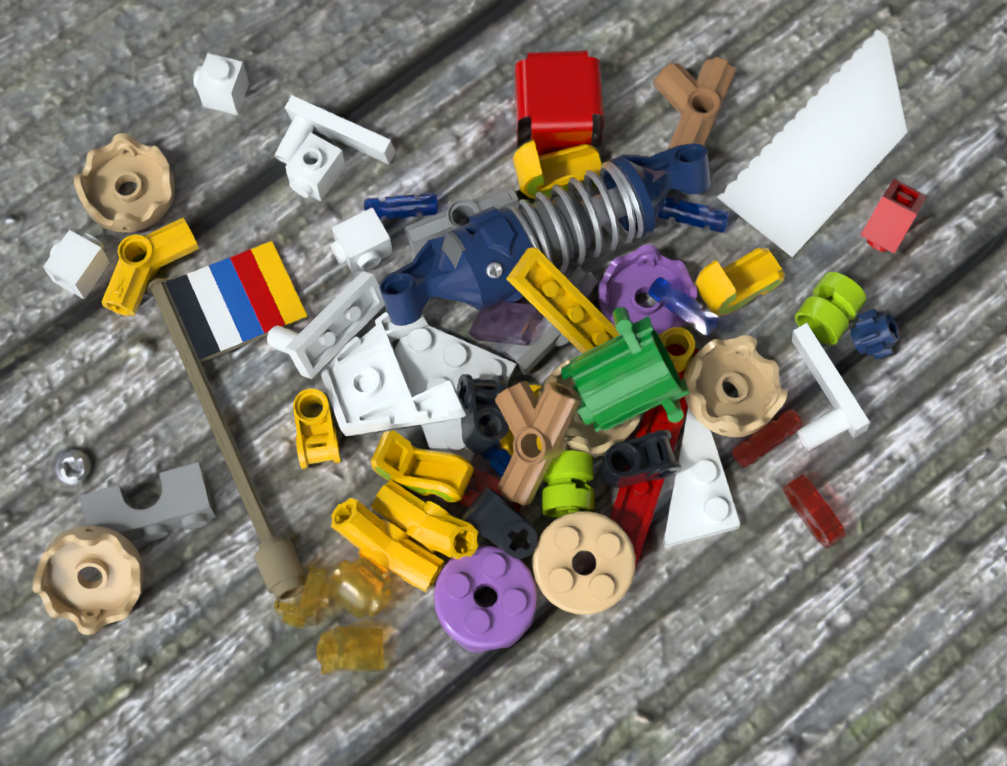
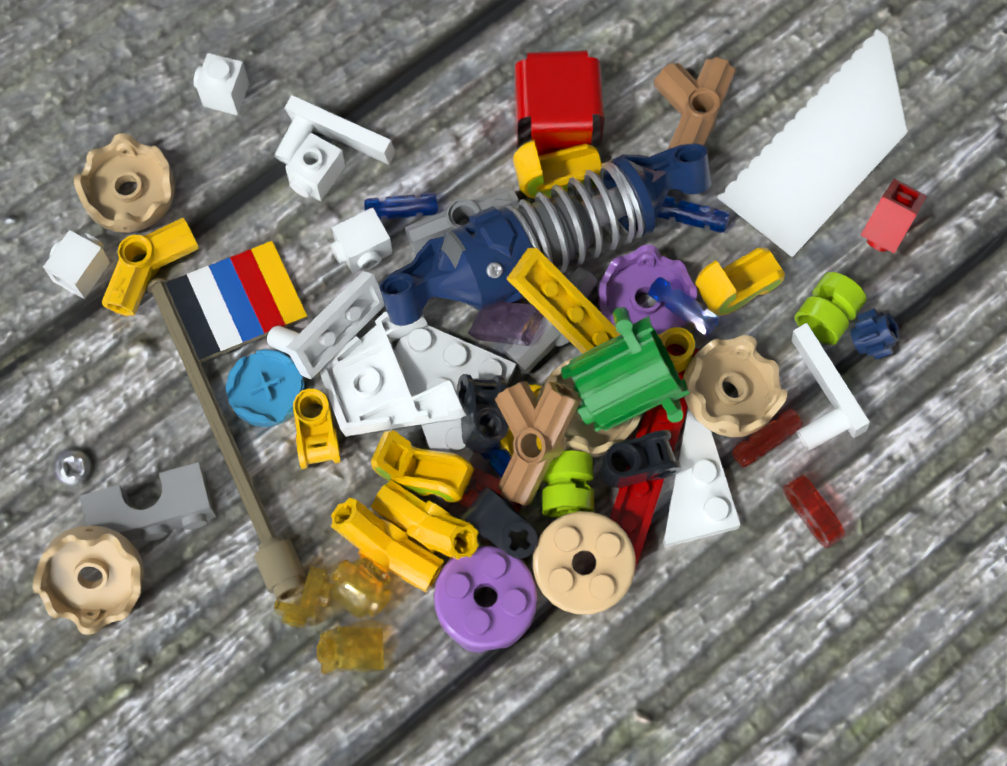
(264, 388): none -> dark azure tile

